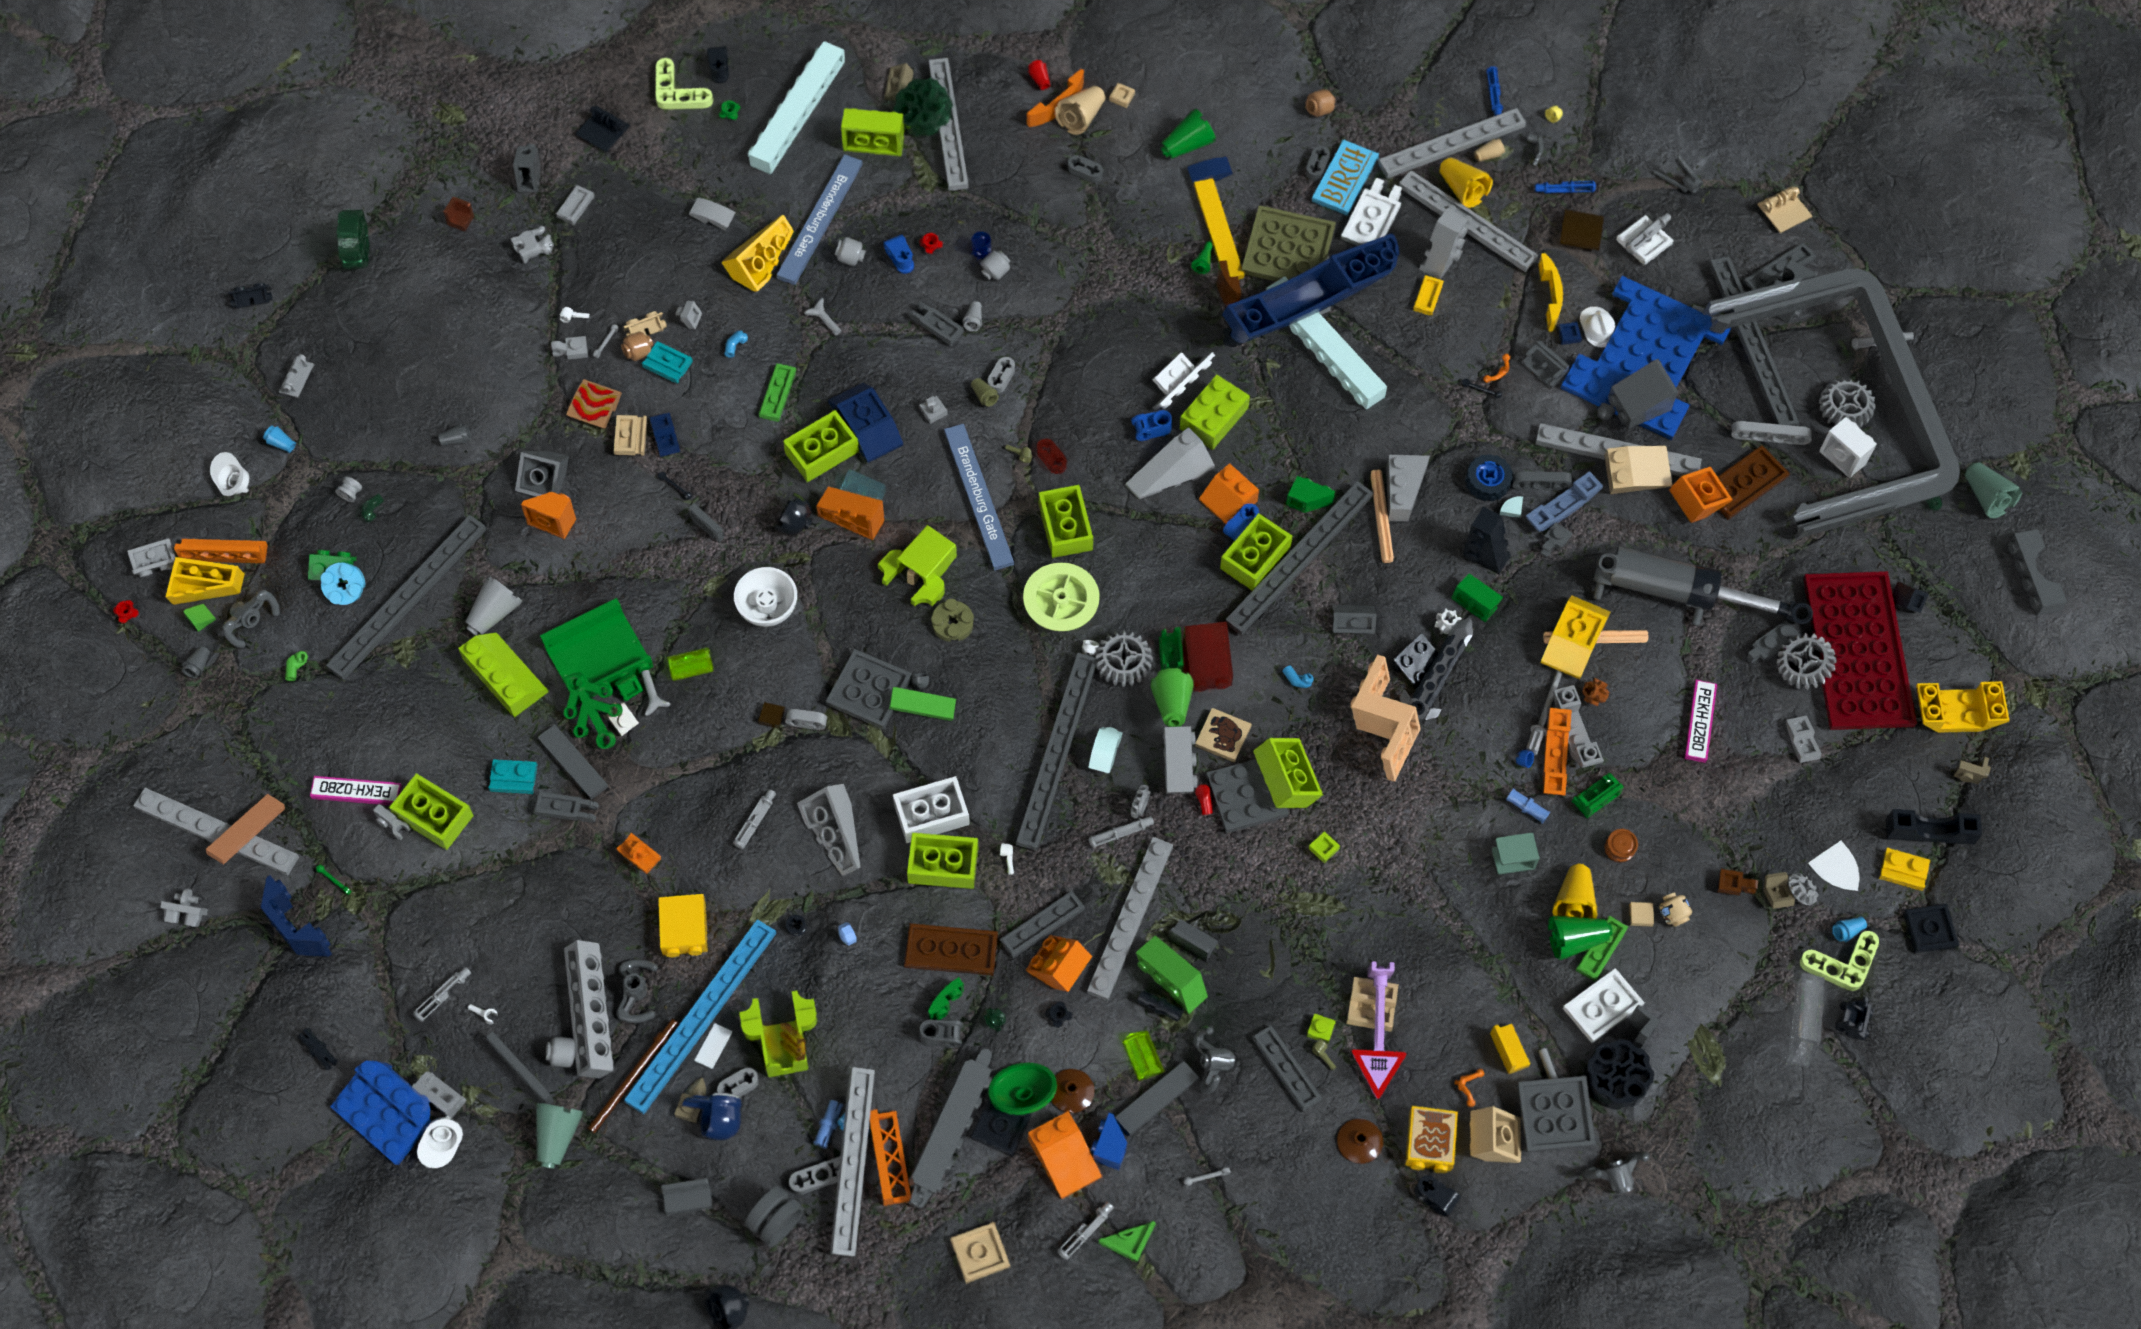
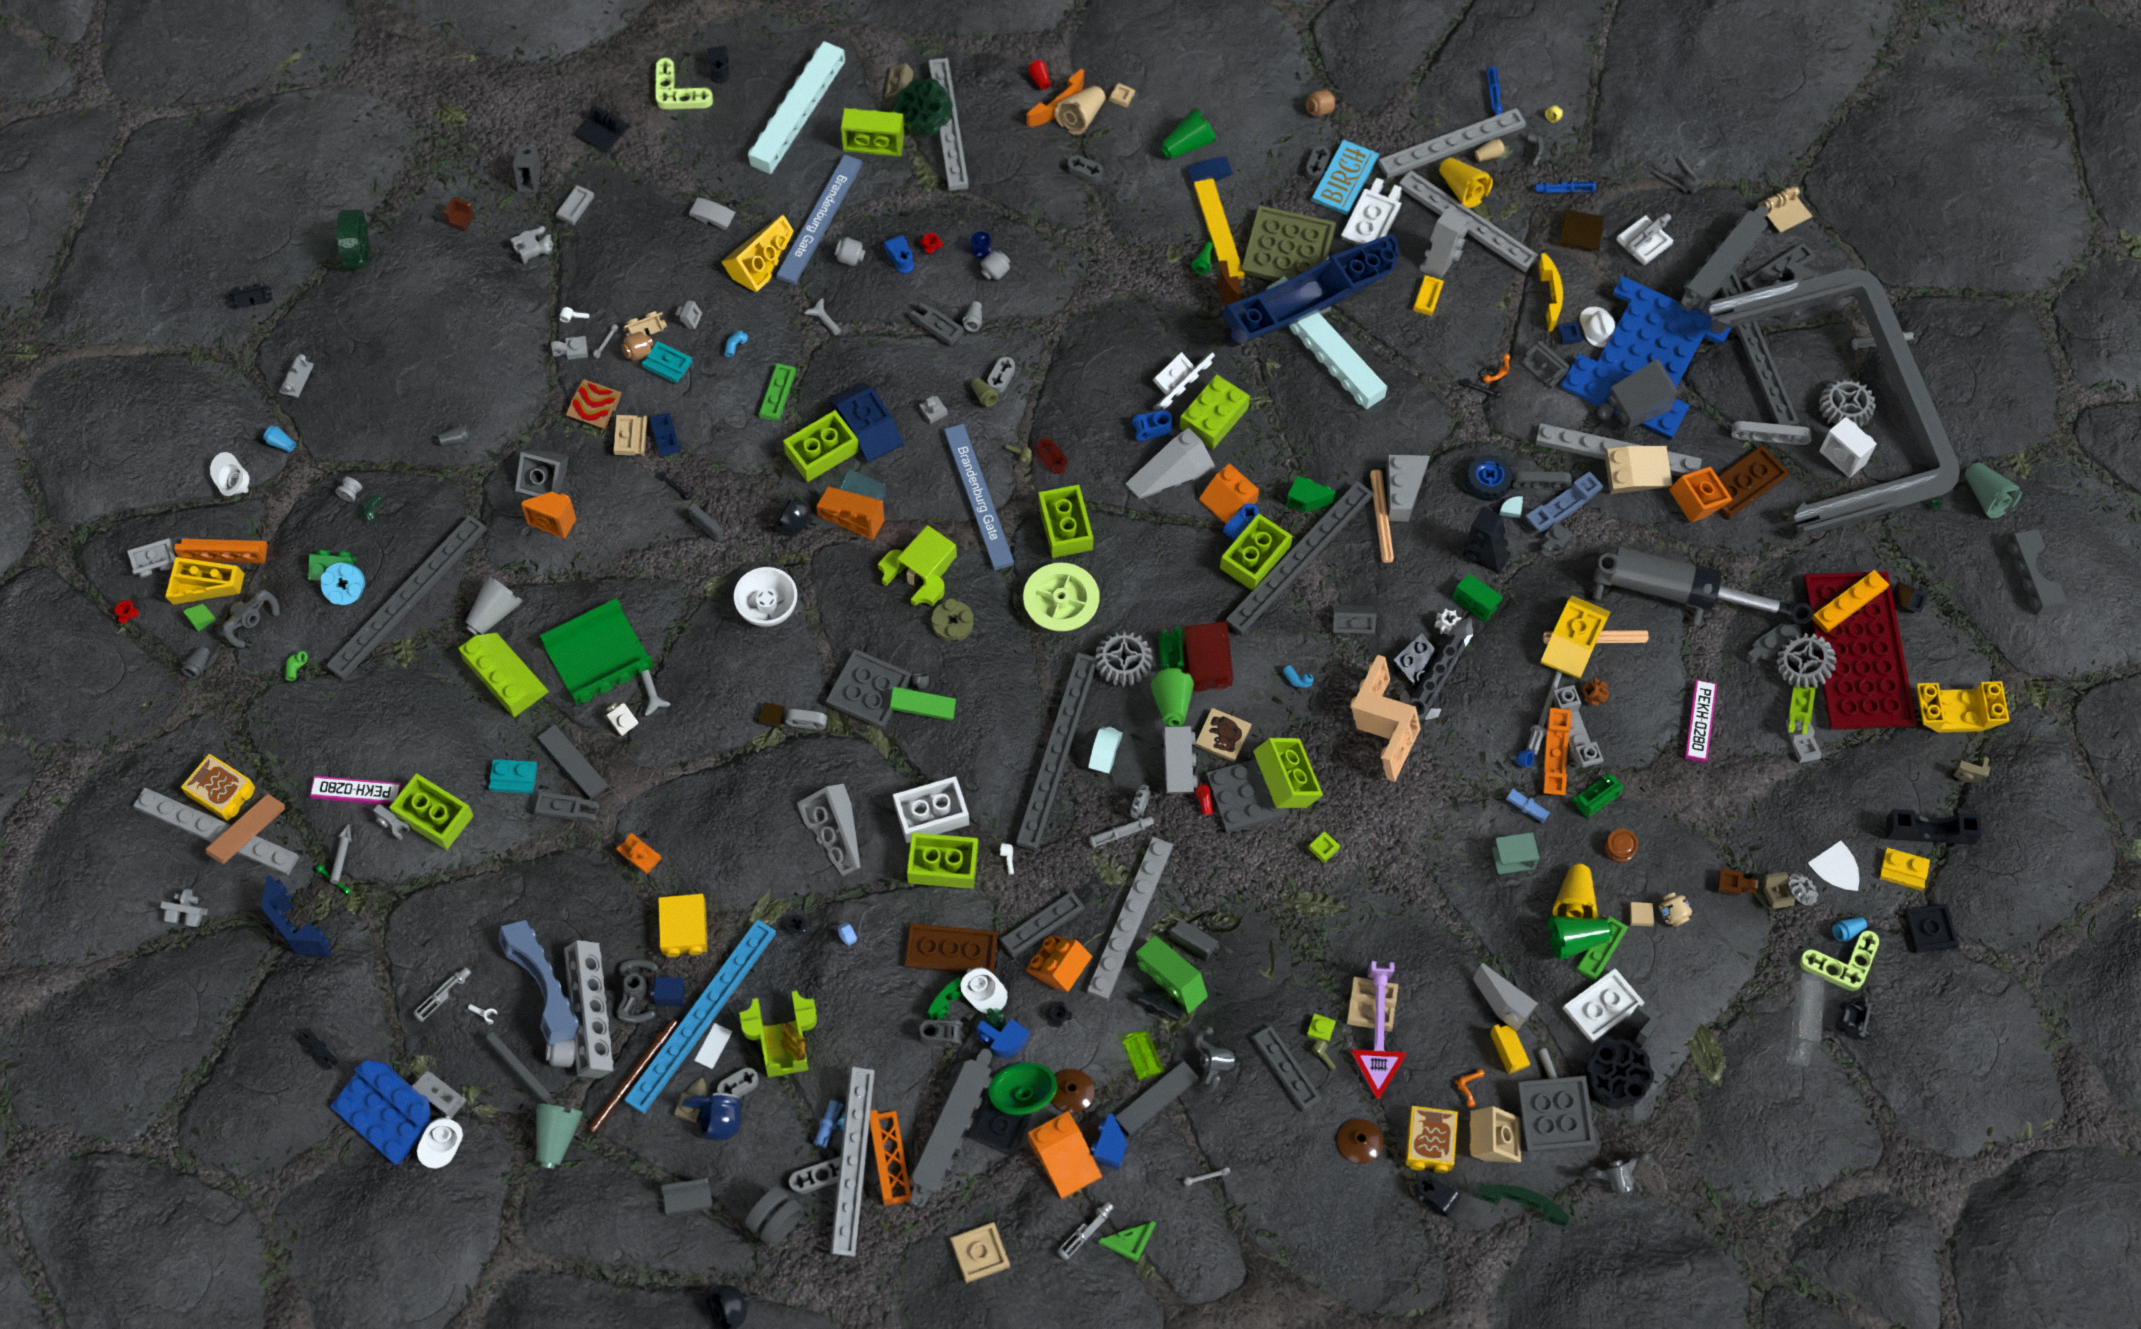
(218, 787): none -> brick
(345, 838): none -> light grey piece
(521, 946): none -> sand blue arch
(590, 707): green plant -> none
(628, 686): green tile -> none
(668, 991): none -> dark blue brick
(690, 664): clear neon green slope -> none
(729, 106): green plate -> none
(754, 820): light grey piece -> none
(983, 989): none -> white piece
(1007, 1042): none -> blue brick
(1090, 647): white hinge -> none
(1505, 999): none -> light grey slope
(1553, 1213): none -> clear green slope
(1725, 260): none -> dark grey hinge
(1801, 707): none -> lime hinge
(1850, 601): none -> light orange plate

